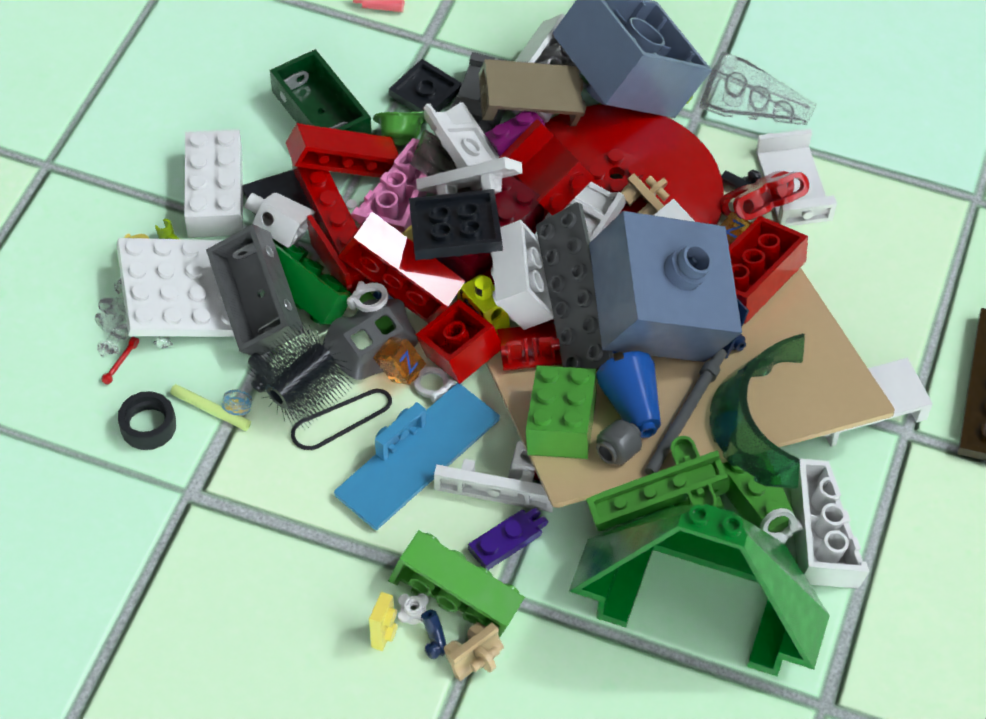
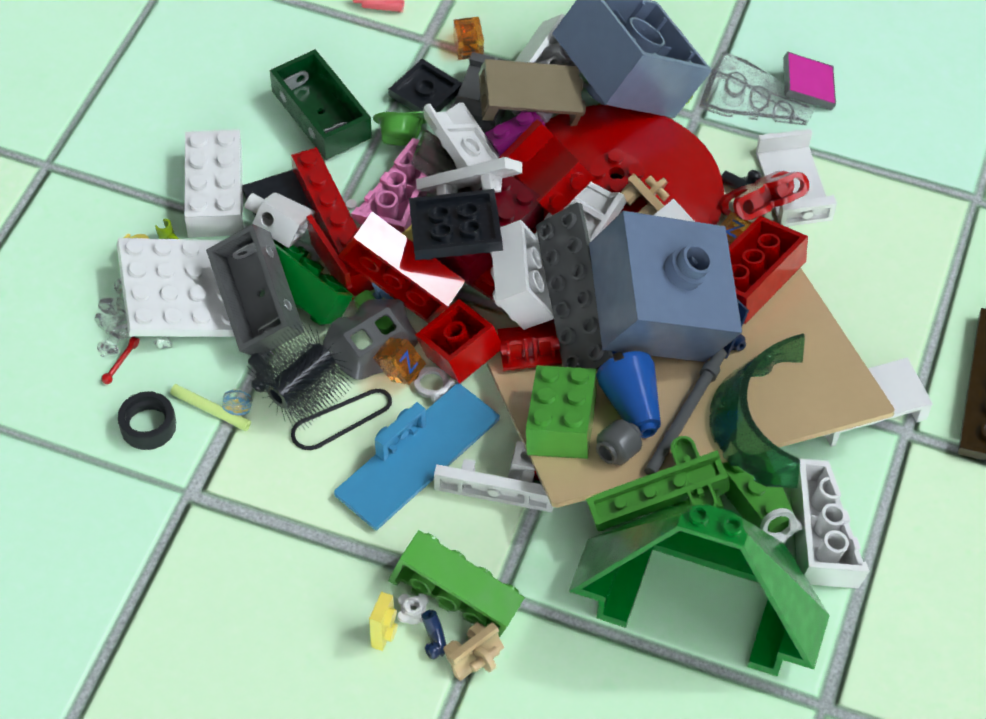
(341, 150): red brick -> none
(362, 288): white piece -> none
(468, 37): none -> clear orange brick
(479, 297): neon yellow torso -> none
(507, 538): dark purple hinge -> none
(809, 81): none -> dark pink tile

